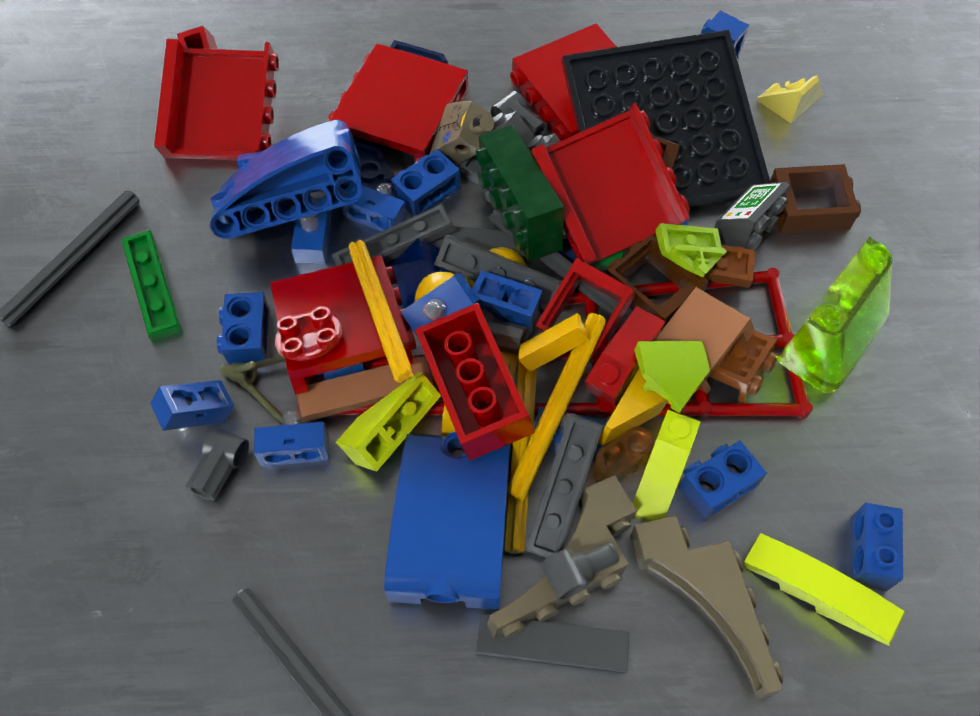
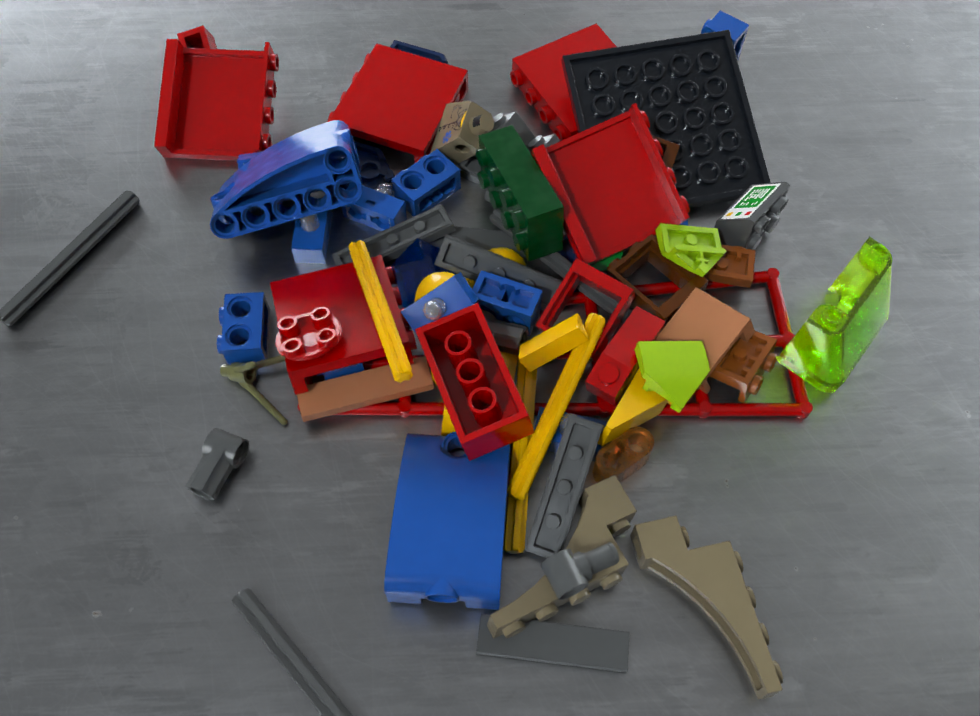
(151, 286): green tile -> none
(191, 405): blue piece -> none
(291, 441): blue piece -> none
(386, 424): neon yellow slope -> none
(517, 103): dark grey piece -> none
(665, 466): neon yellow slope -> none
(726, 484): blue brick -> none
(793, 99): light yellow slope -> none
(817, 219): reddish brown window -> none
(825, 588): neon yellow slope -> none
(877, 546): blue brick -> none

